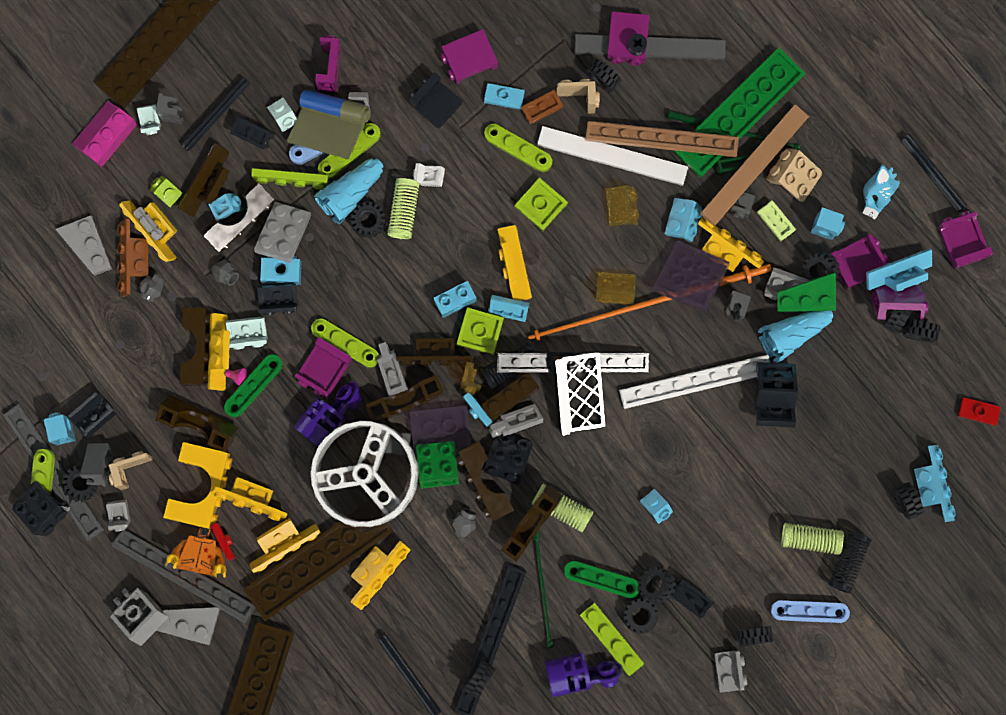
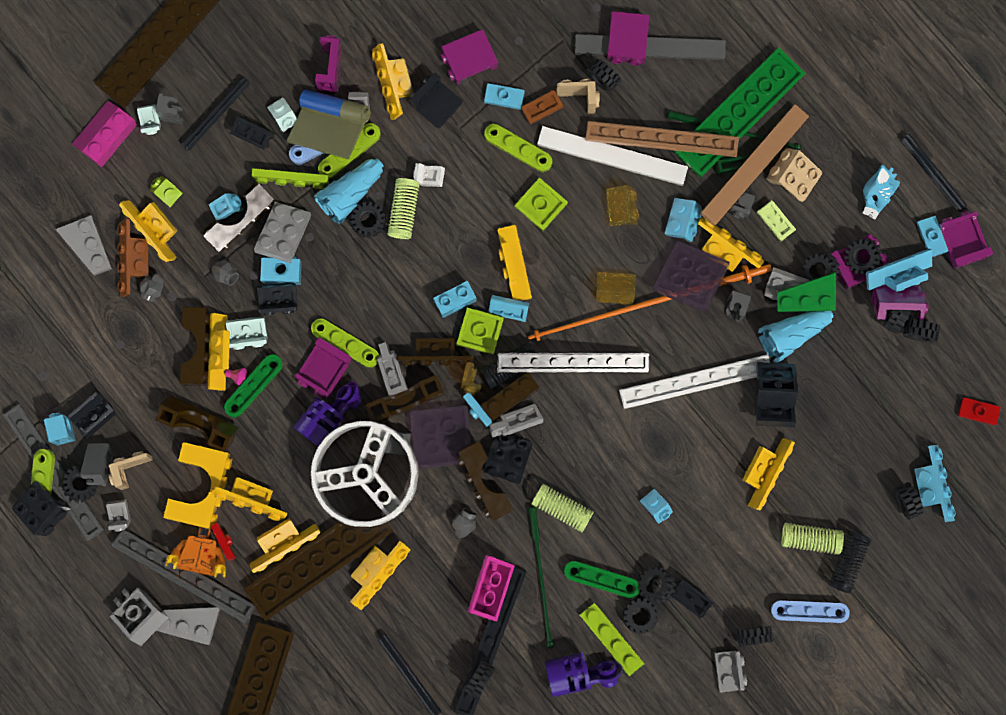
(148, 223): light grey axle -> none
(206, 181): dark brown bracket -> none
(393, 79): none -> yellow bracket
(437, 464): green bracket -> none
(491, 588): none -> dark pink slope
(531, 523): dark brown arch -> none
(563, 398): fence -> none
(639, 48): black wheel -> none
(765, 470): none -> yellow bracket
(828, 224): medium azure brick -> none
(852, 258): none -> black tyre
(932, 236): none -> medium azure plate

